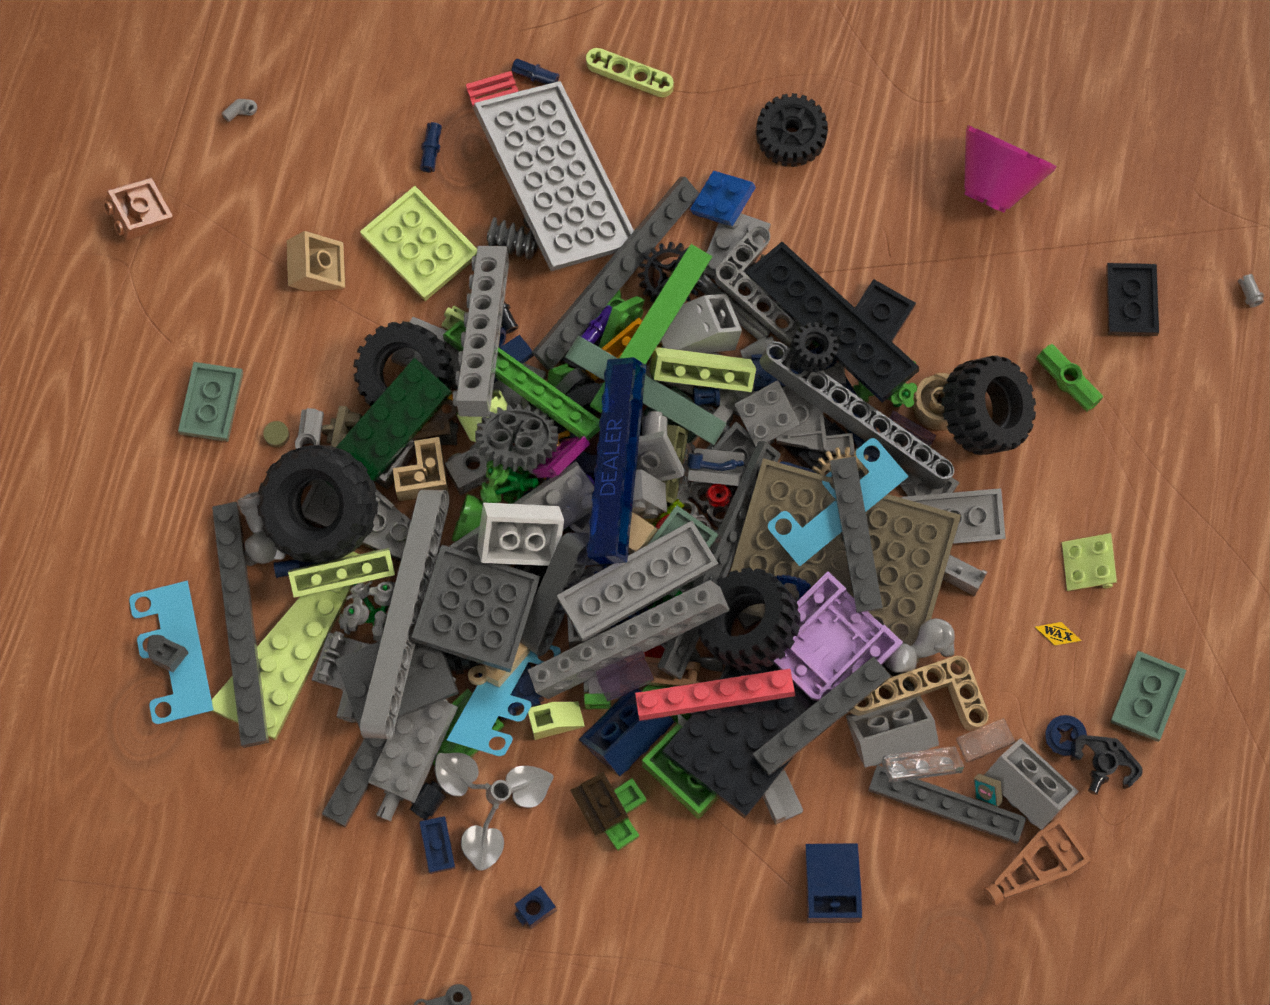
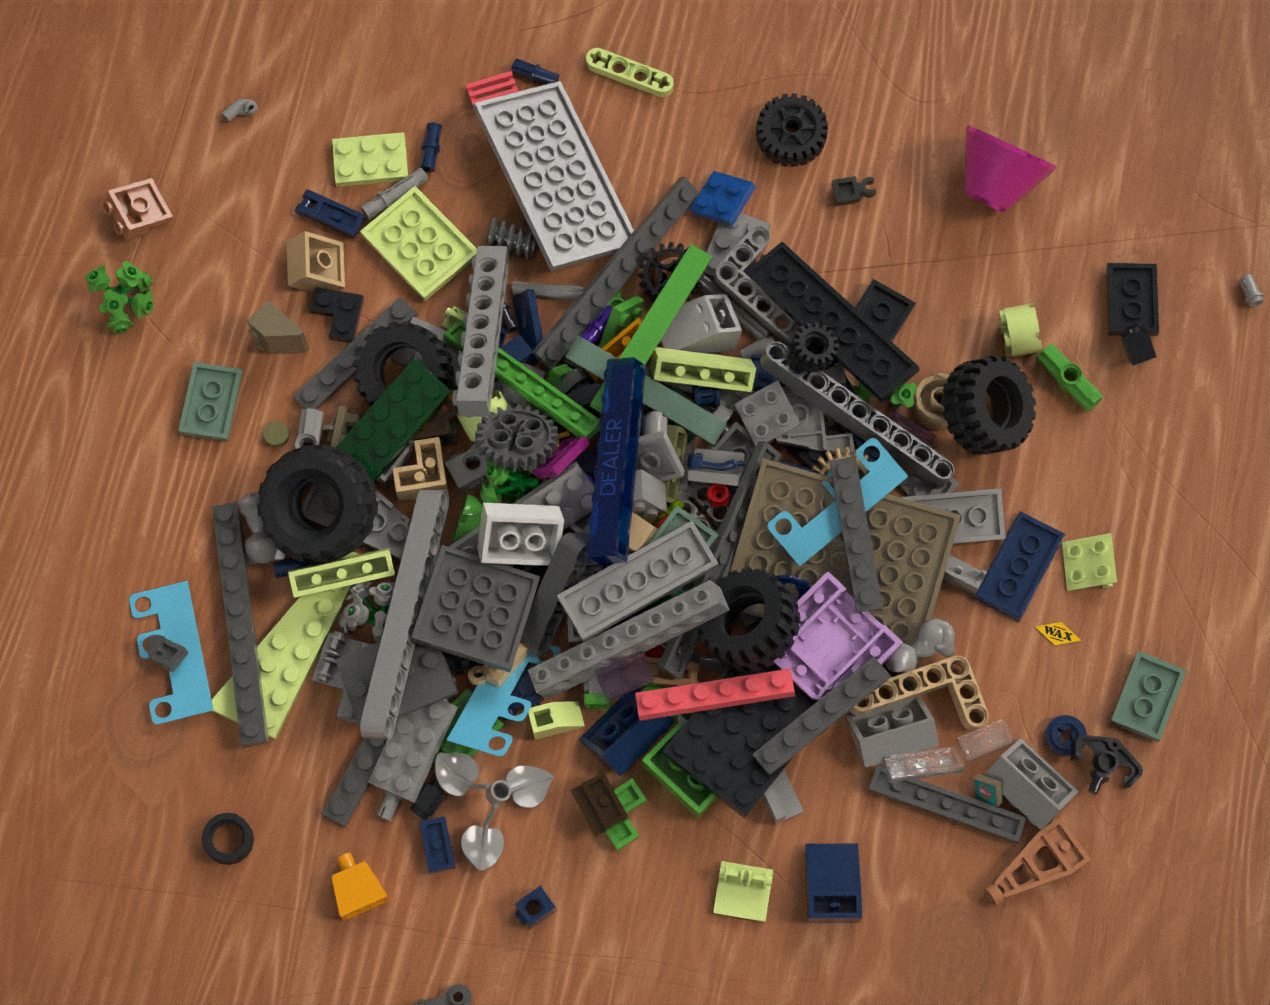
(116, 296): none -> bright green plant
(216, 822): none -> black tyre
(276, 331): none -> dark tan slope
(330, 213): none -> dark blue plate
(341, 368): none -> dark grey plate
(344, 309): none -> black plate
(356, 888): none -> light orange torso
(370, 159): none -> yellowish green plate
(388, 197): none -> light grey pin
(528, 321): none -> dark blue tile
(550, 291): none -> light grey axle
(743, 891): none -> yellowish green hinge
(849, 191): none -> pearl dark grey plate
(1019, 566): none -> dark blue tile
(1020, 330): none -> yellowish green brick
(1137, 344): none -> black brick

